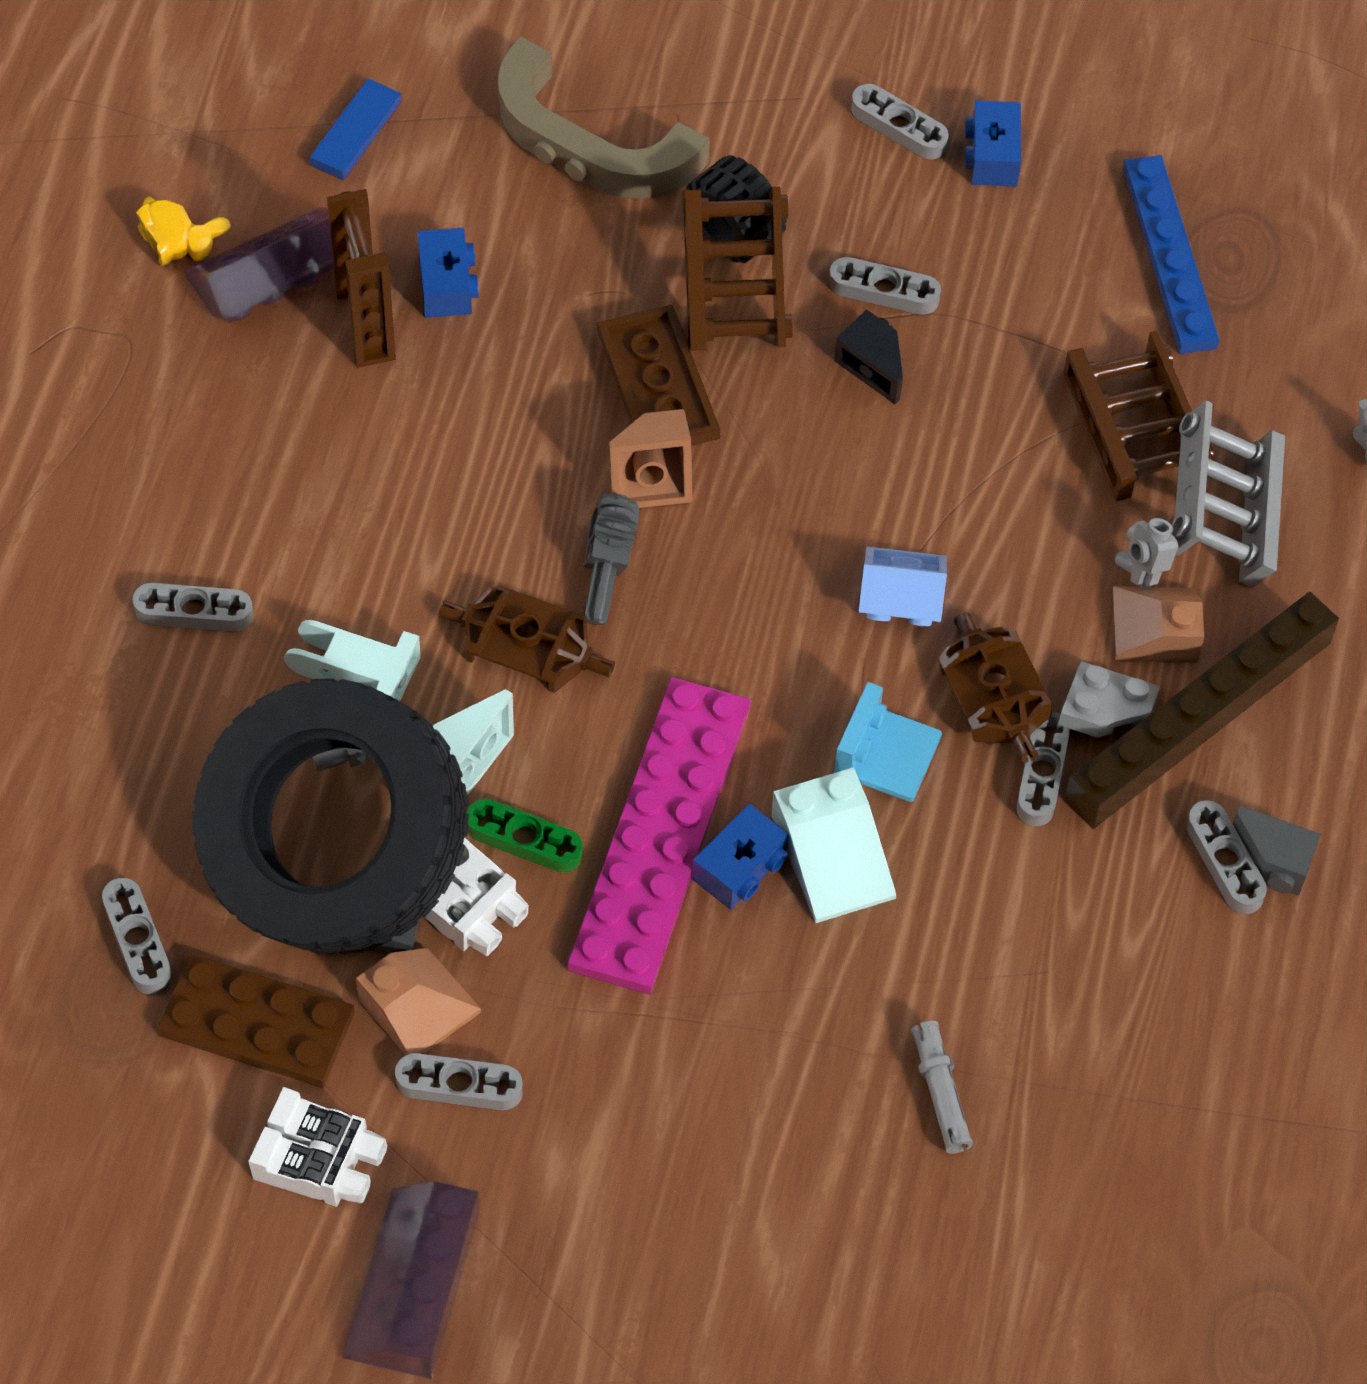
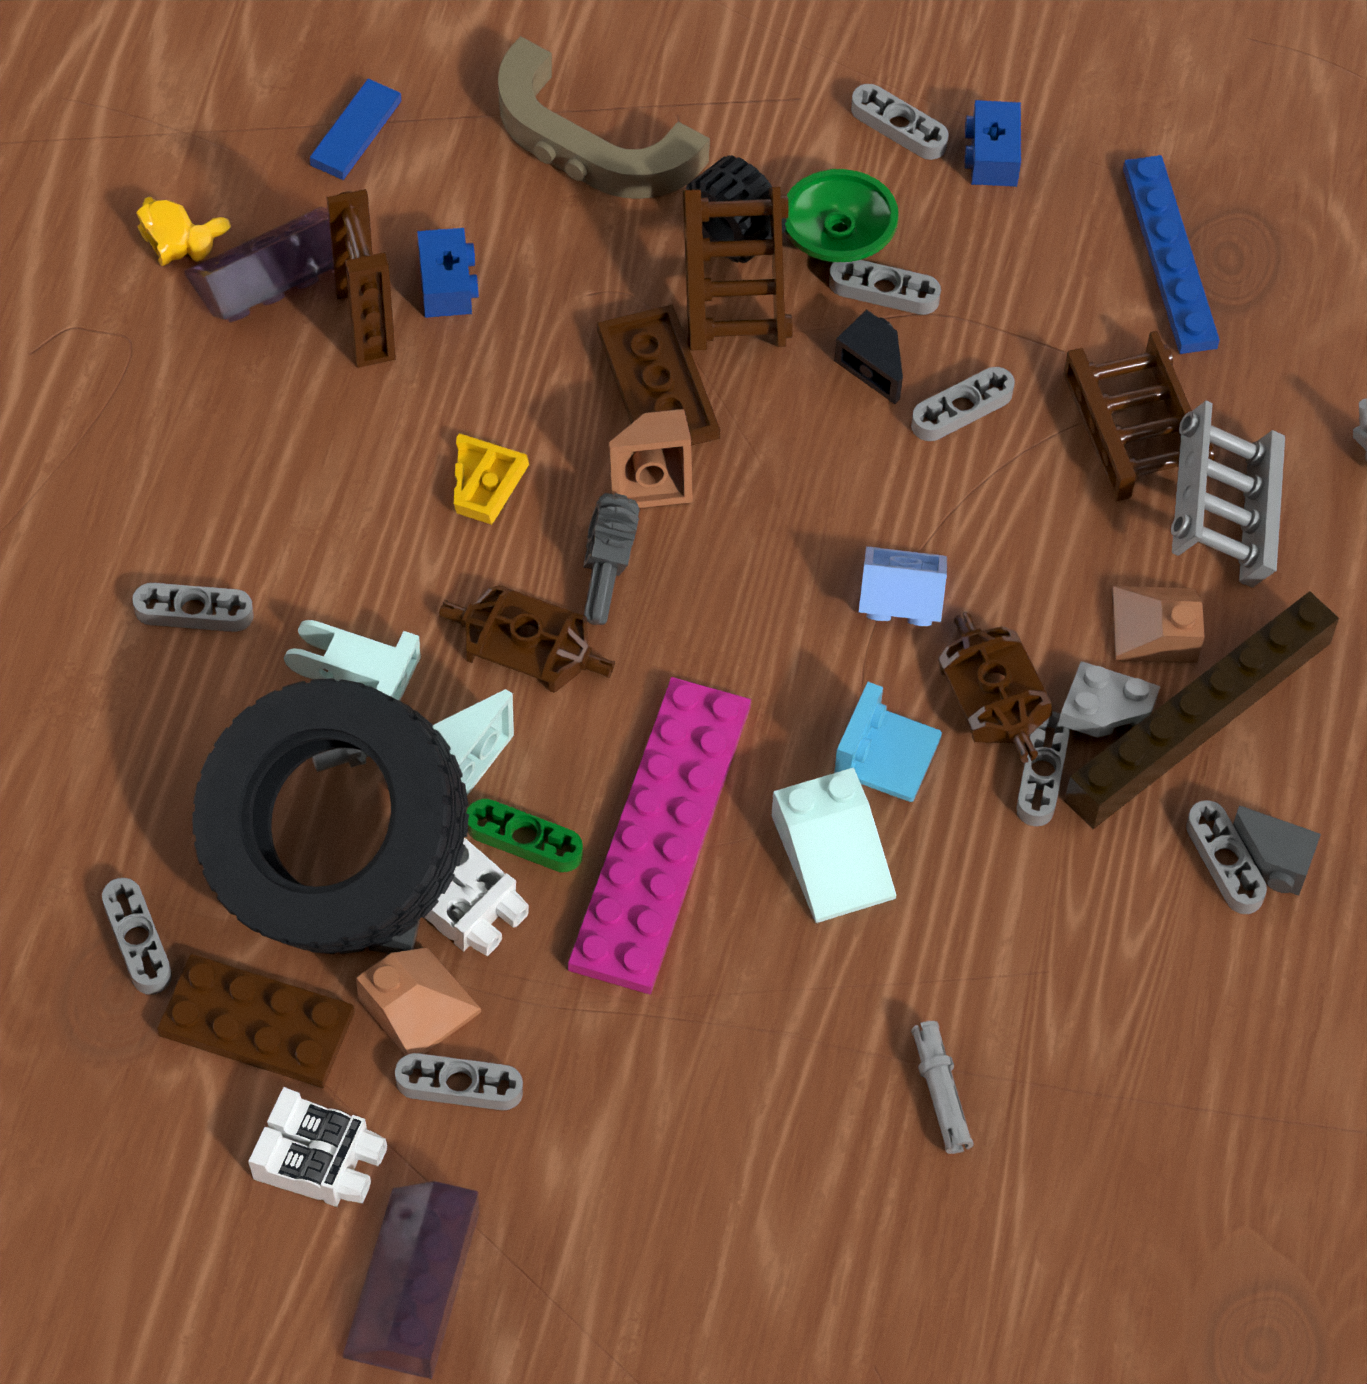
(485, 477): none -> yellow wing
(741, 857): blue brick -> none
(841, 215): none -> green dish
(954, 418): none -> light grey beam
(1150, 551): light grey piece -> none

